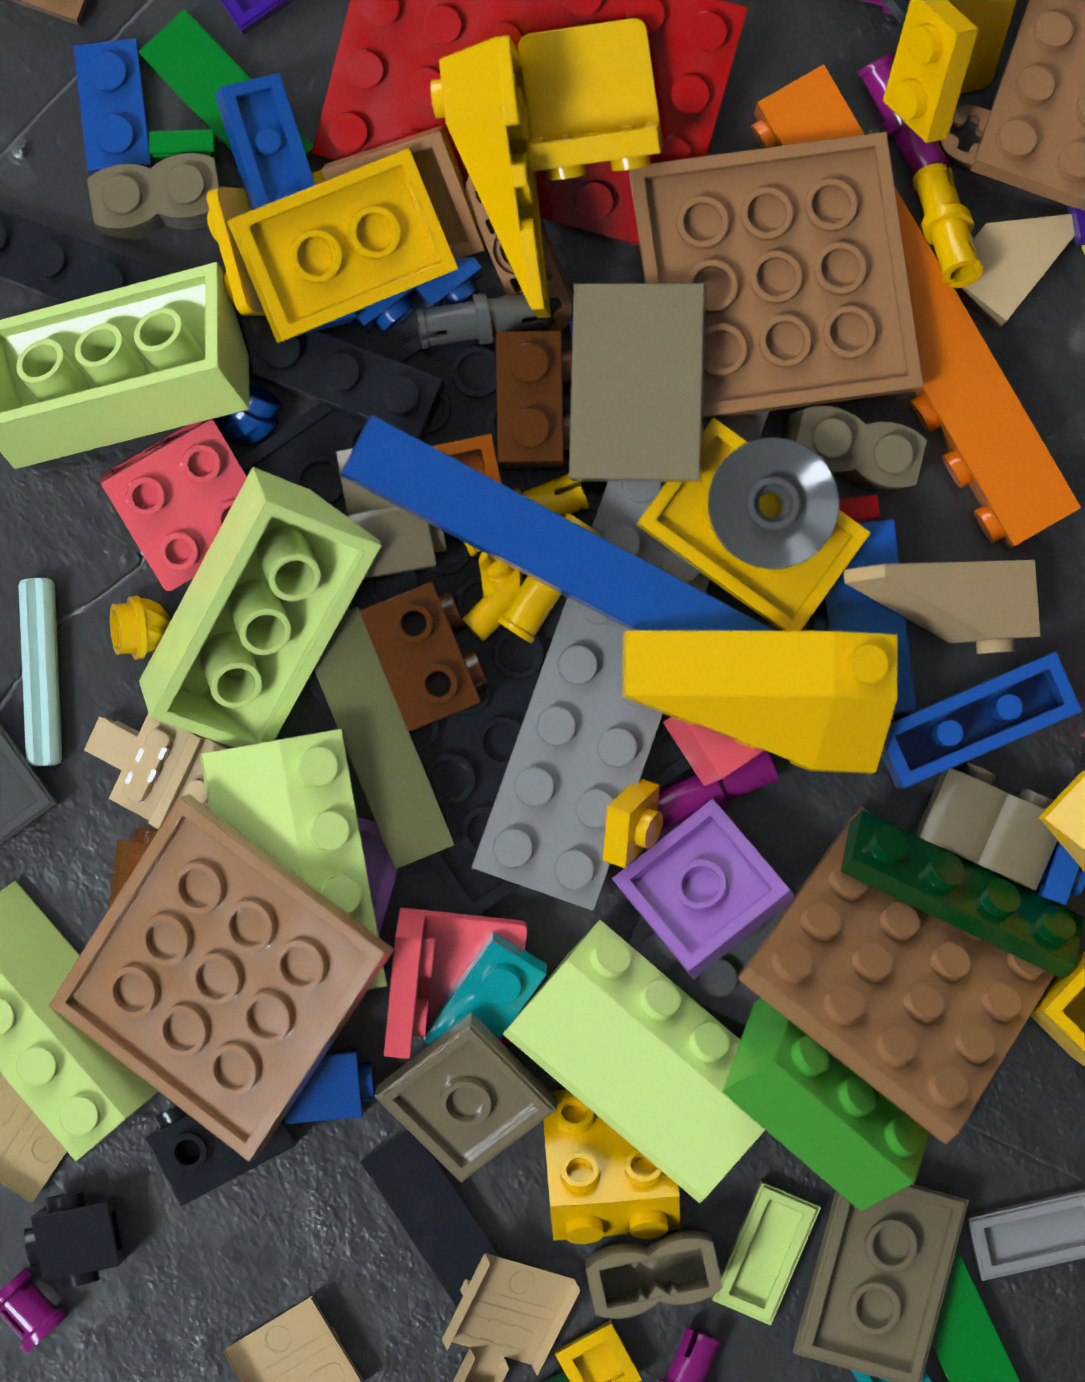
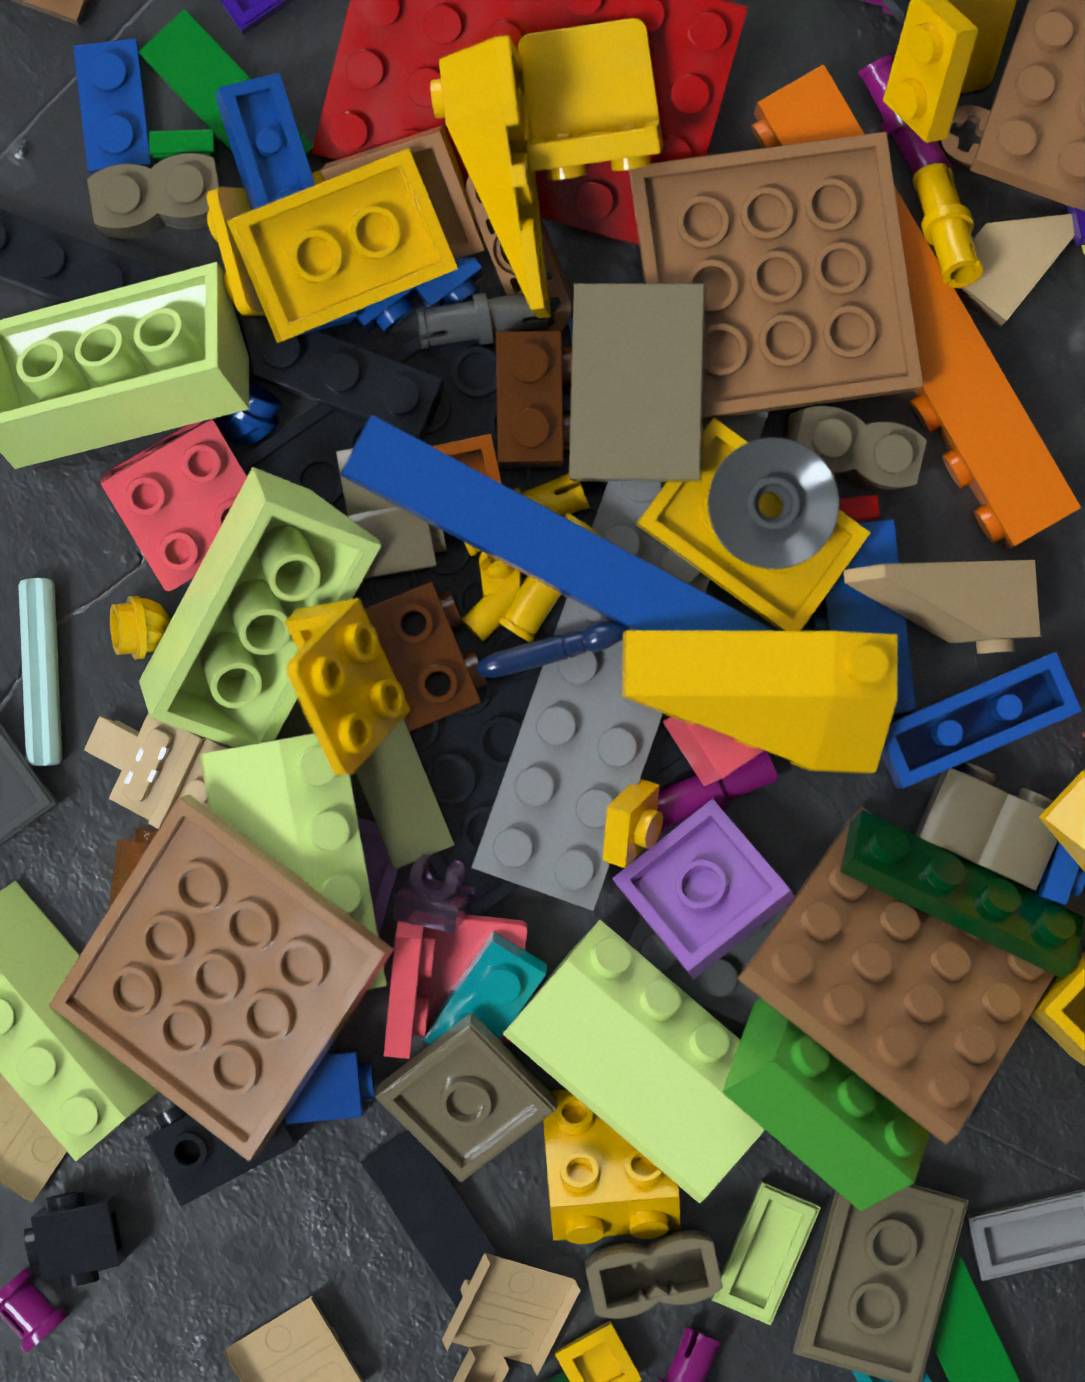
(343, 682): none -> yellow bracket
(433, 901): none -> clear purple tile
(551, 650): none -> dark blue piece

